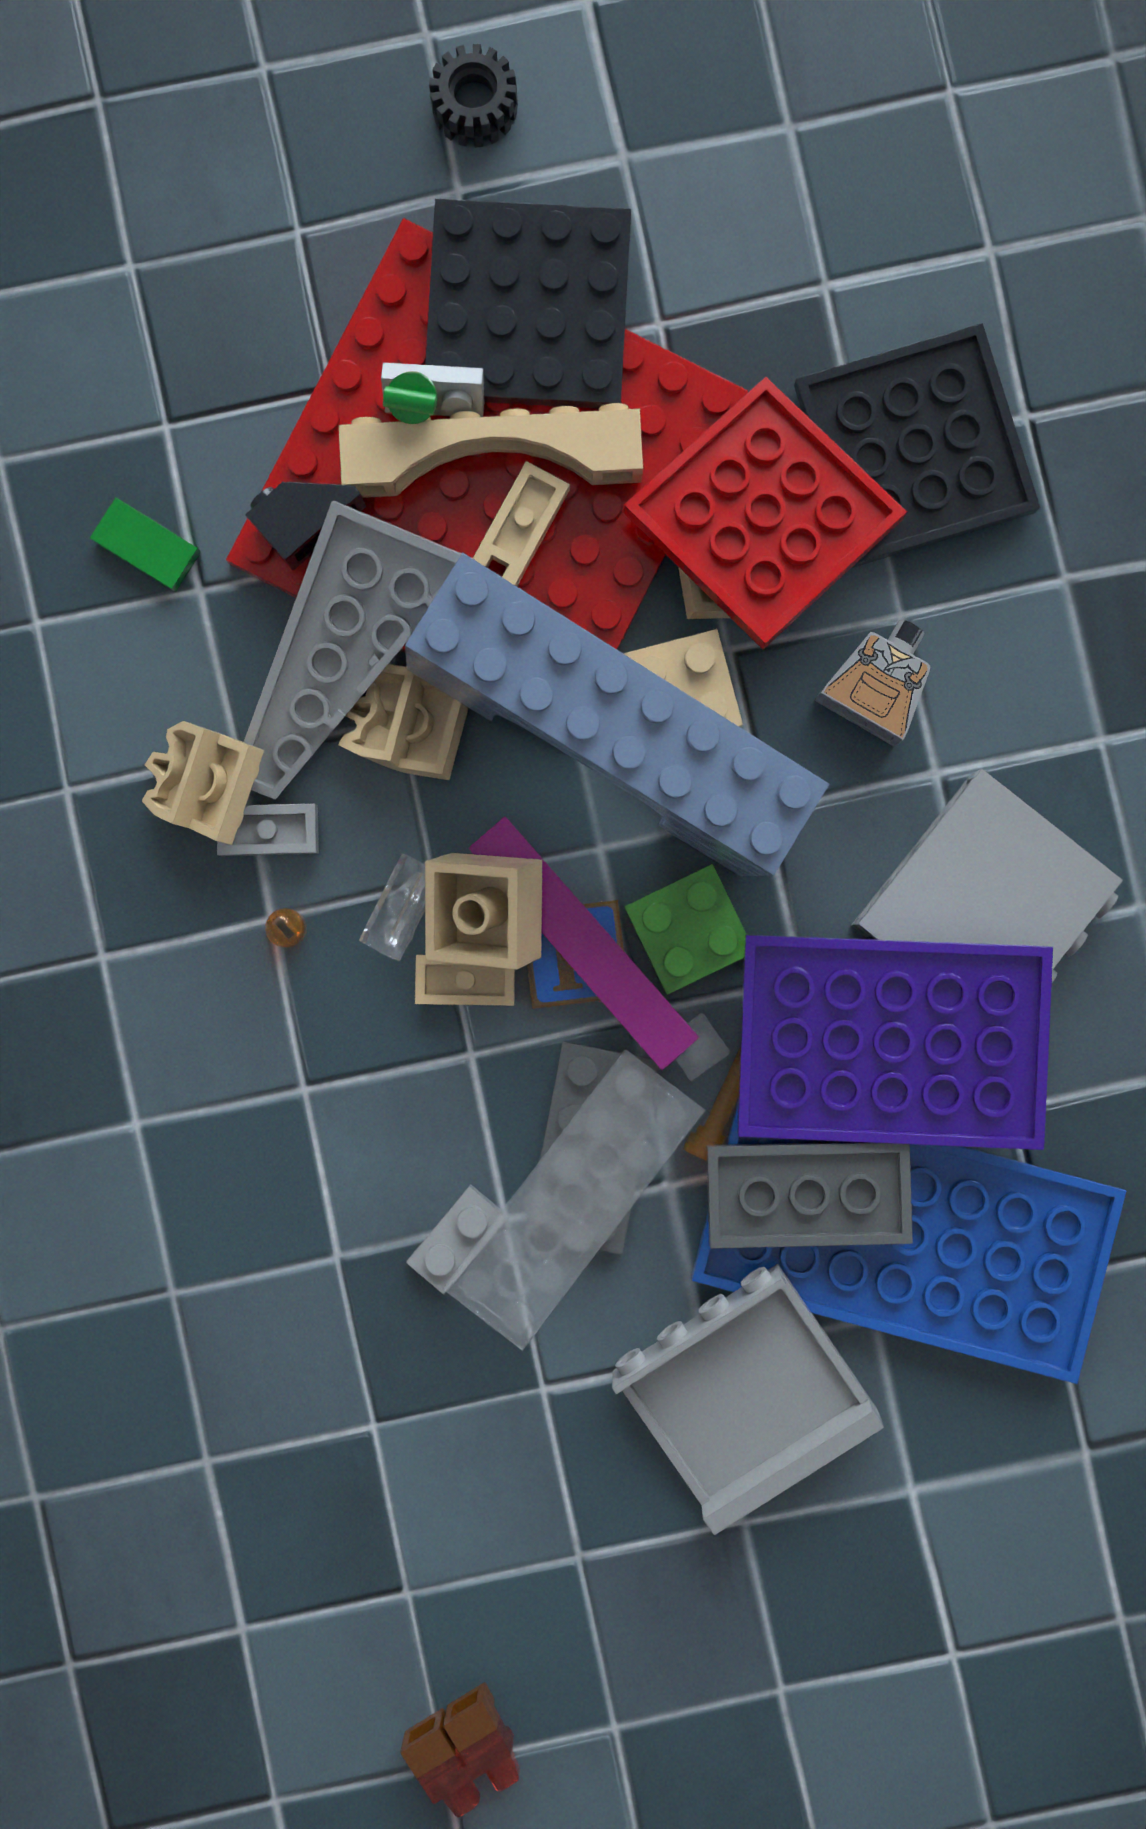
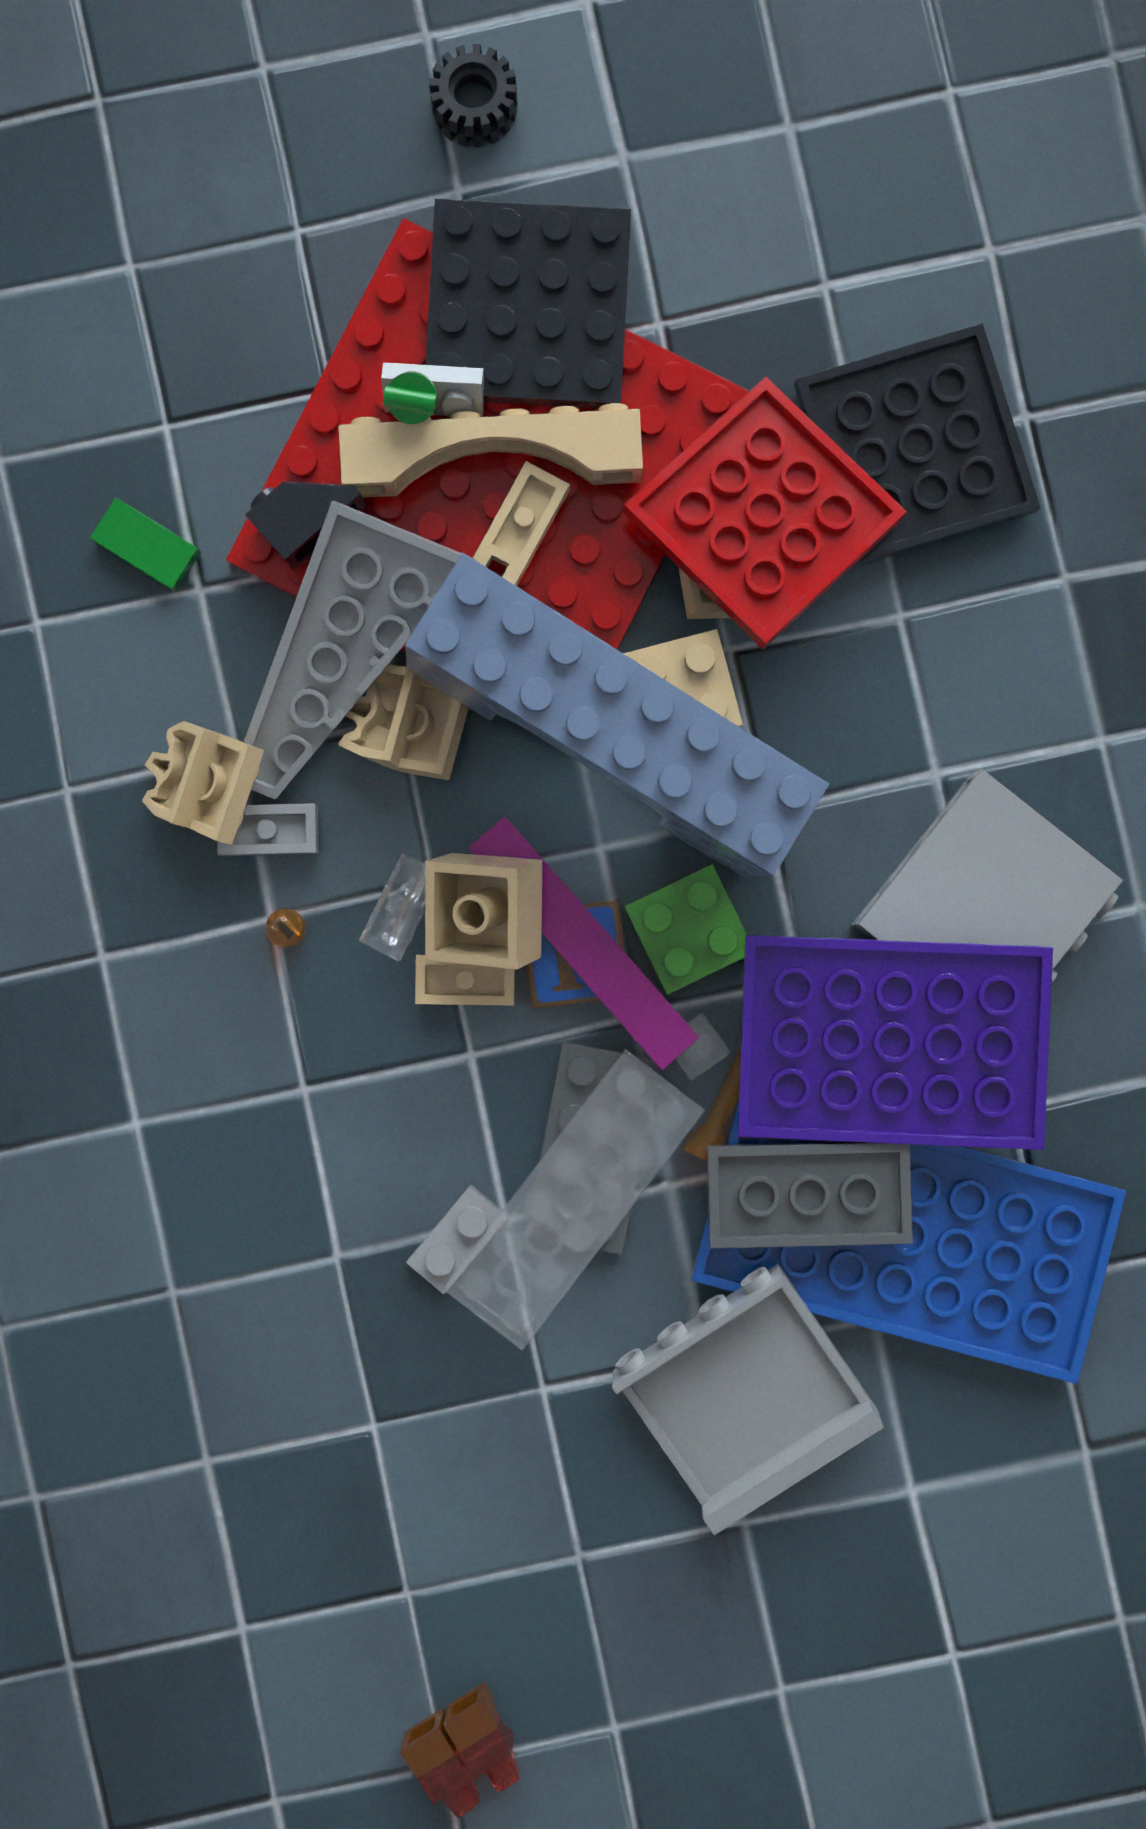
(880, 683): torso -> none

